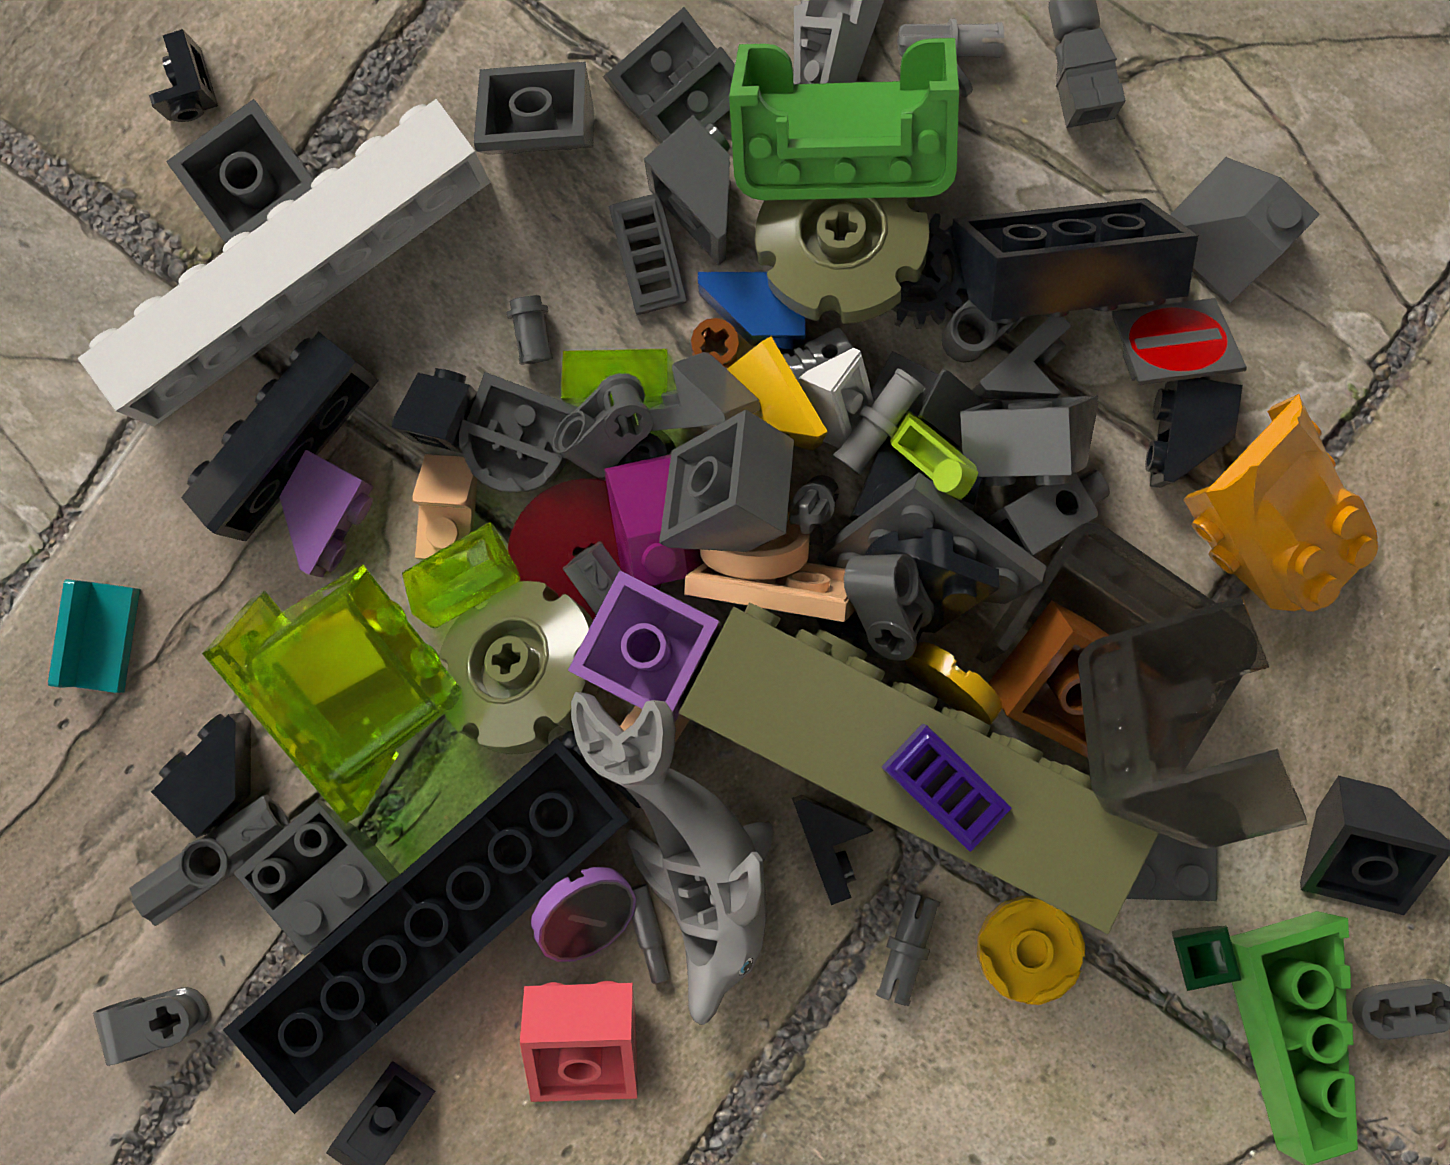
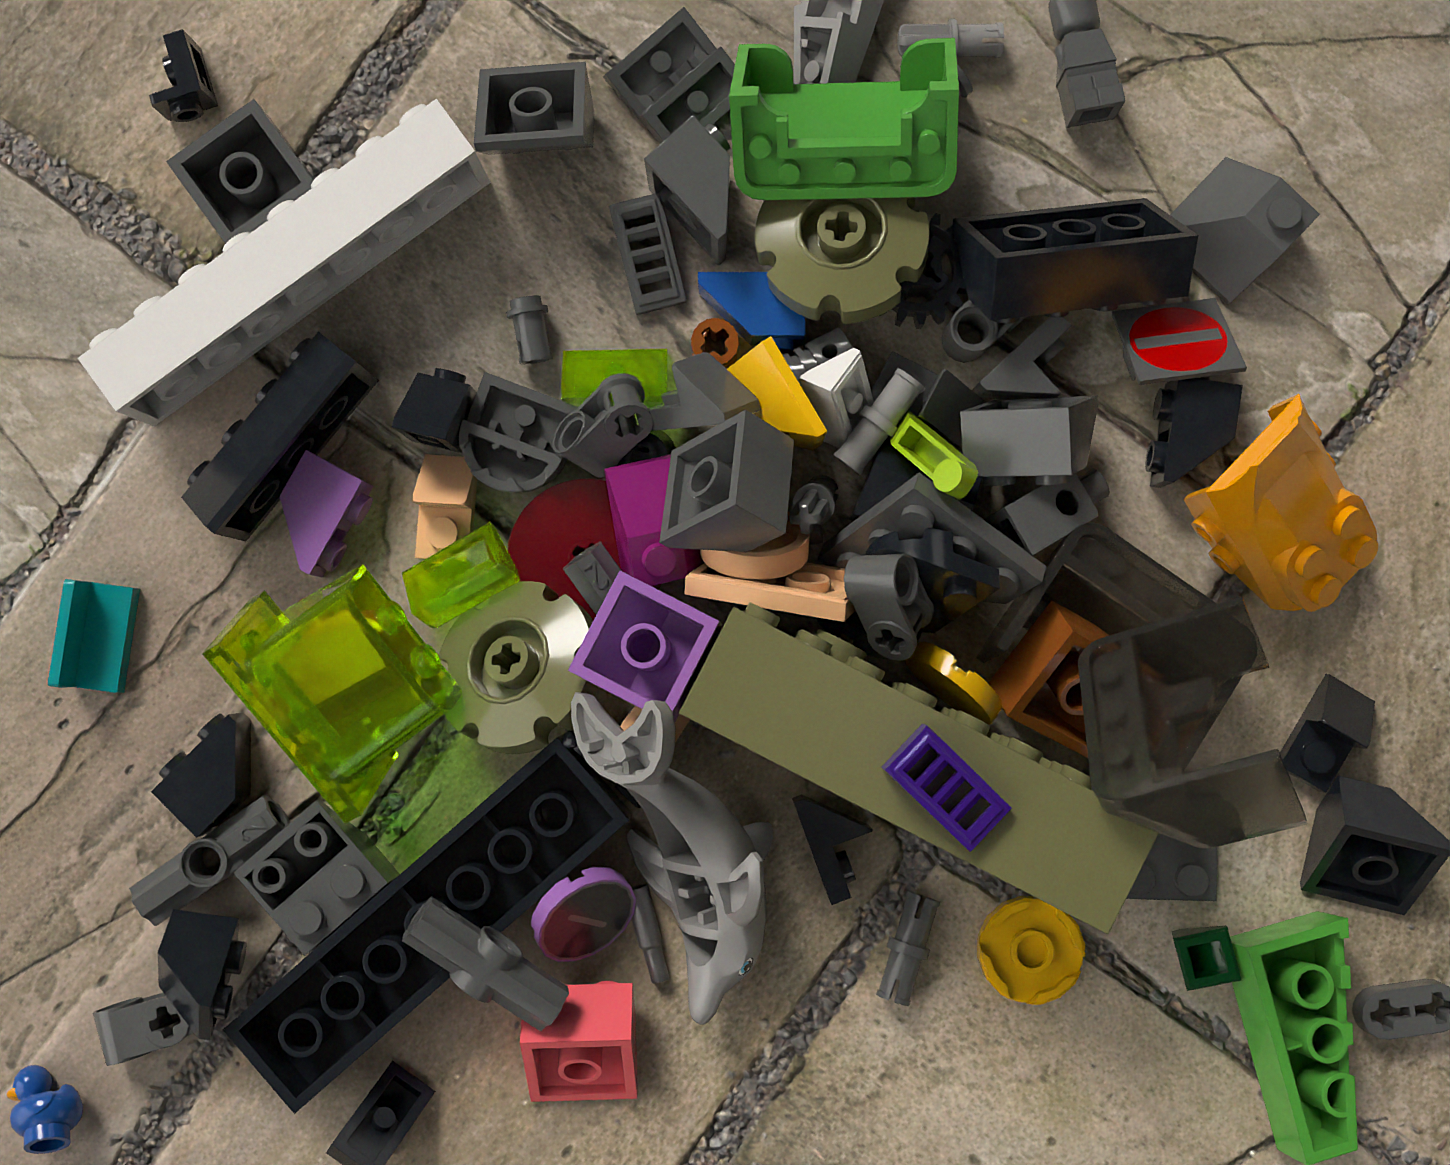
(42, 1114): none -> blue animal
(196, 967): none -> black slope
(486, 964): none -> dark grey piece
(1326, 732): none -> black slope

